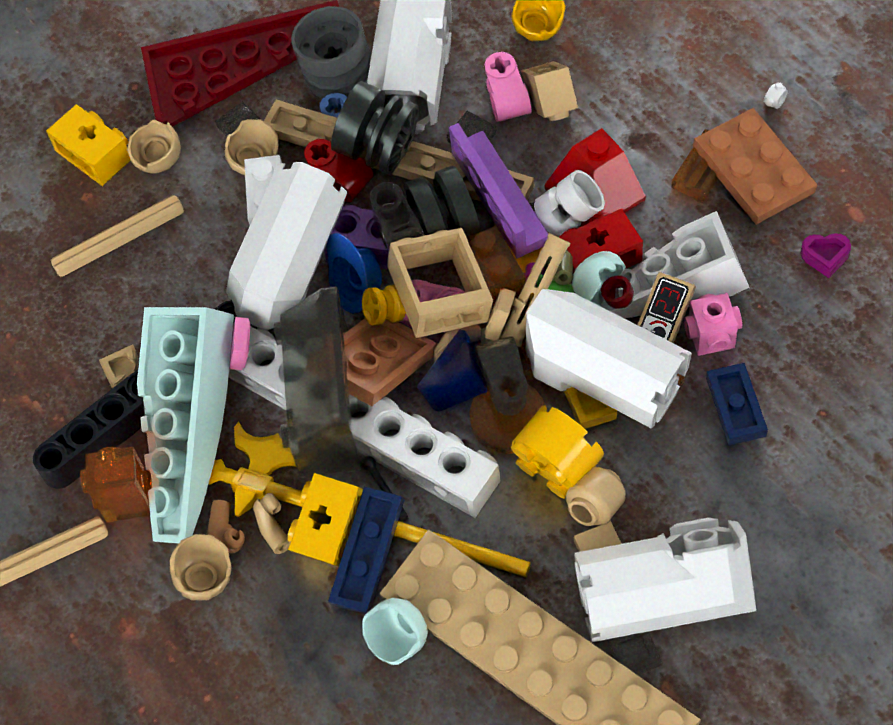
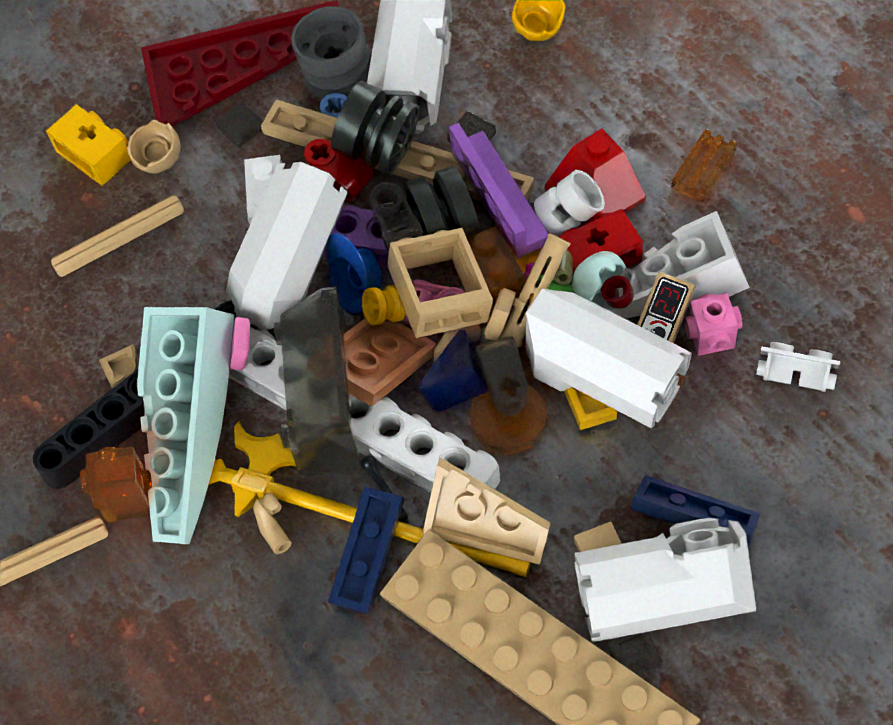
(200, 567): tan hair -> none
(221, 529): medium nougat arm -> none
(250, 141): tan hair -> none
(329, 498): yellow brick -> none
(394, 630): light aqua hair -> none
(481, 517): none -> tan wing
(505, 87): bright pink piece -> none
(550, 90): tan slope -> none
(555, 449): yellow brick -> none
(596, 497): tan head -> none
(682, 505): none -> dark blue plate
(736, 404): dark blue plate -> none
(755, 166): nougat plate -> none
(775, 95): white piece -> none
(813, 367): none -> white hinge
(826, 253): magenta tile -> none

